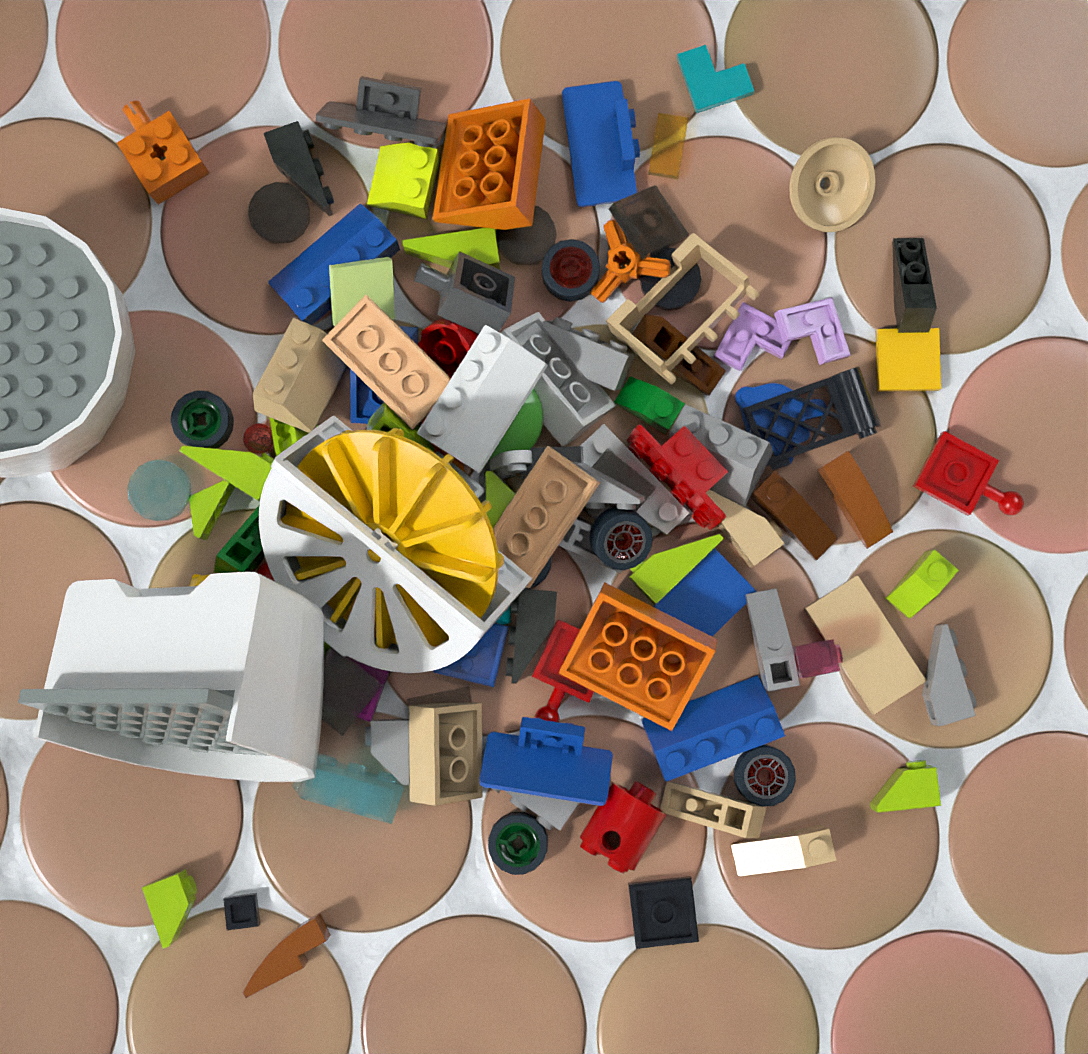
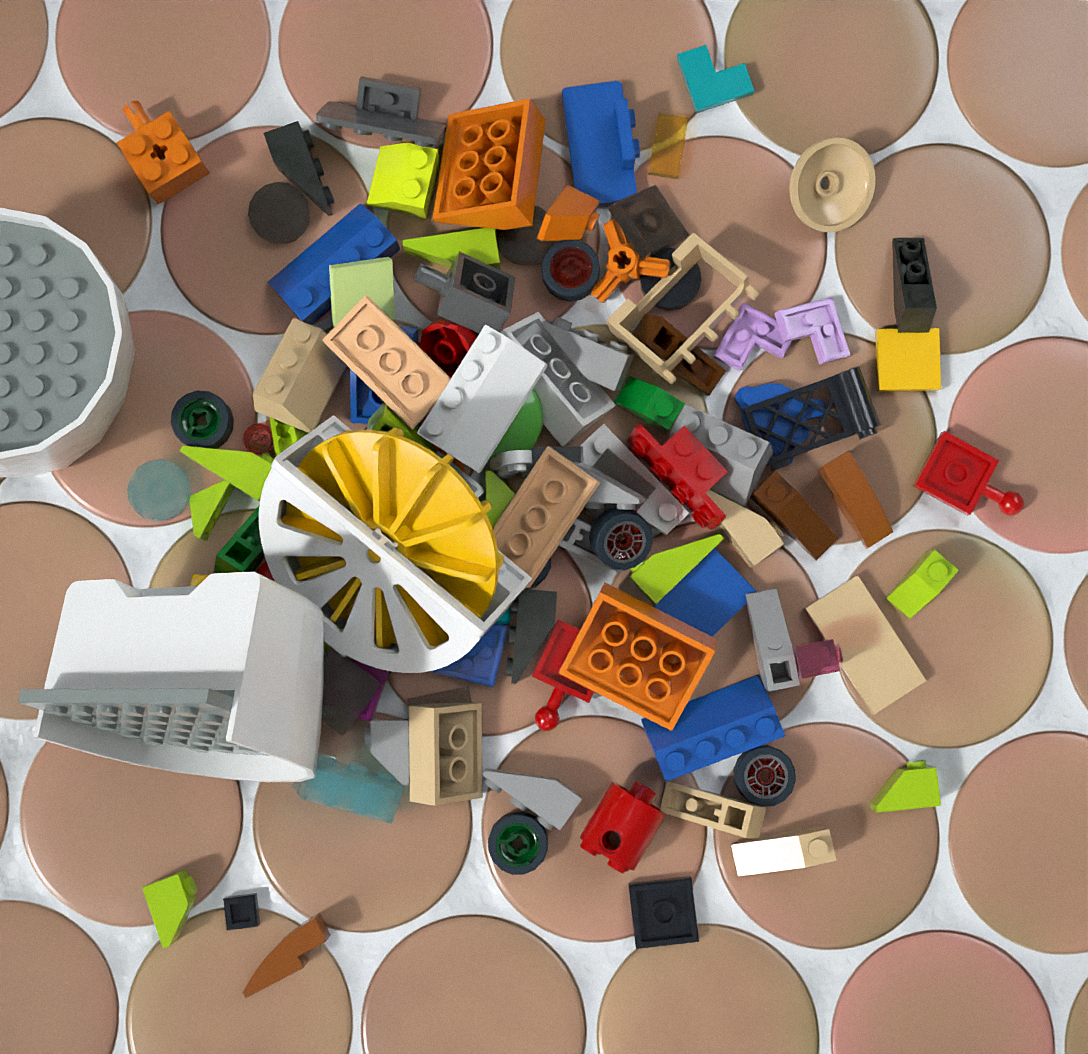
(547, 763): blue bracket -> none
(569, 216): none -> orange slope
(945, 688): light grey slope -> none

